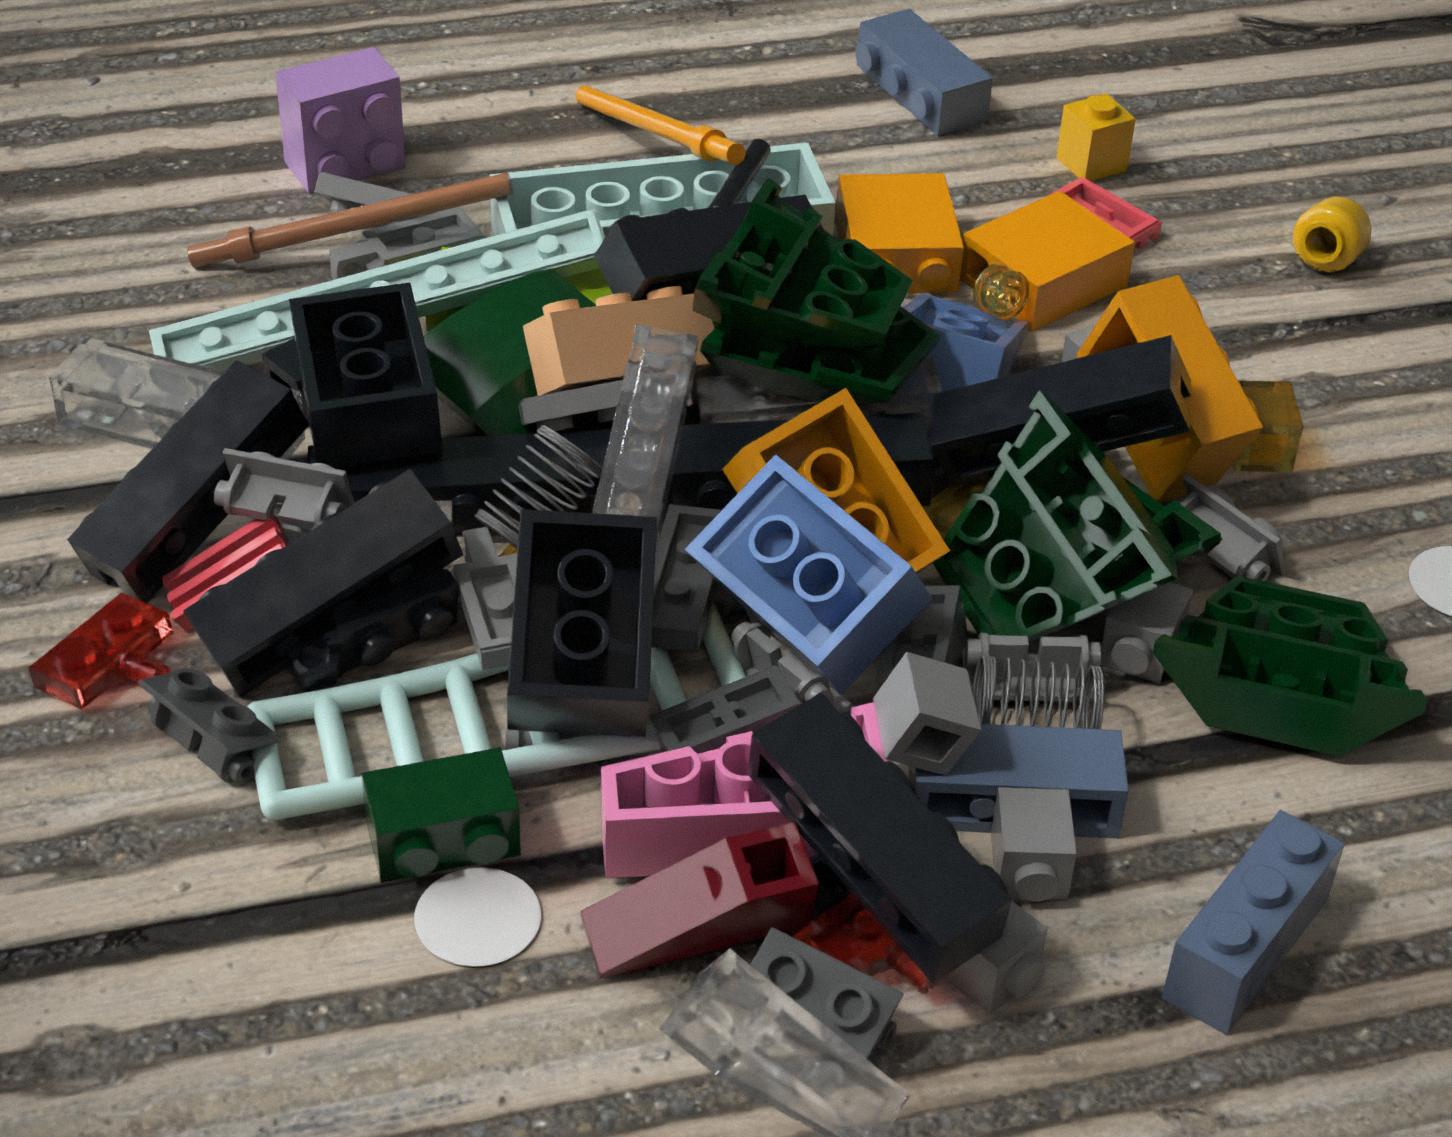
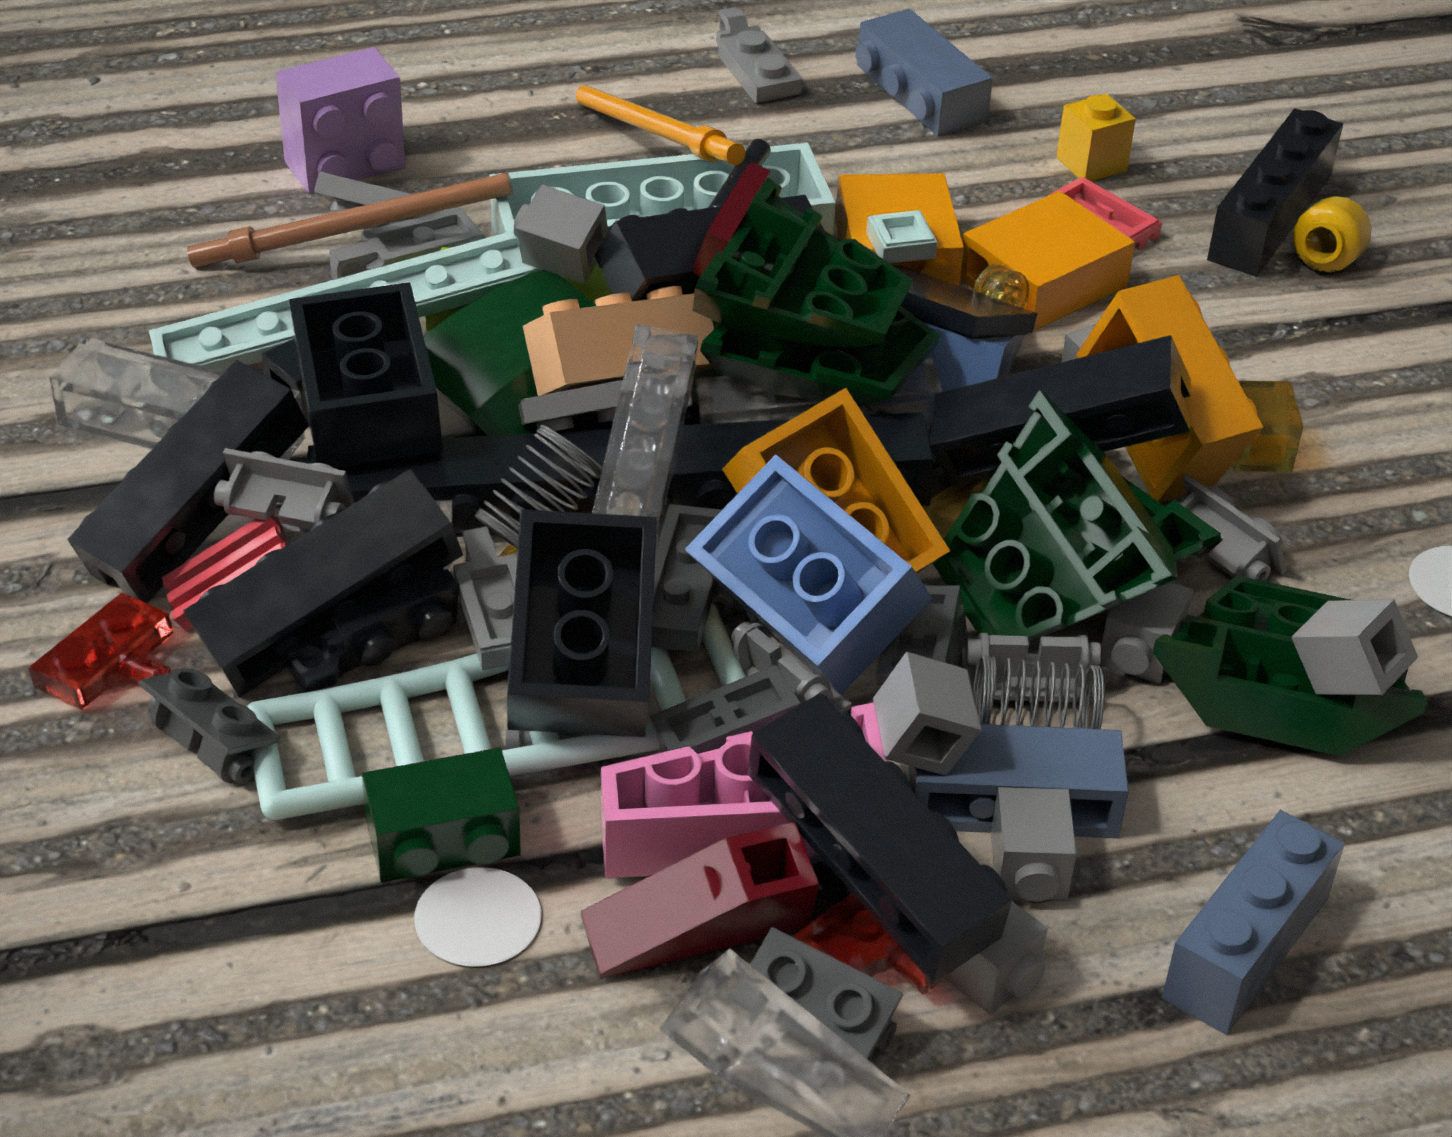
(561, 233): none -> light grey brick
(731, 215): none -> dark red tile
(755, 59): none -> light grey hinge
(901, 236): none -> light aqua tile
(963, 309): none -> black tile
(1274, 191): none -> black brick
(1355, 647): none -> light grey brick

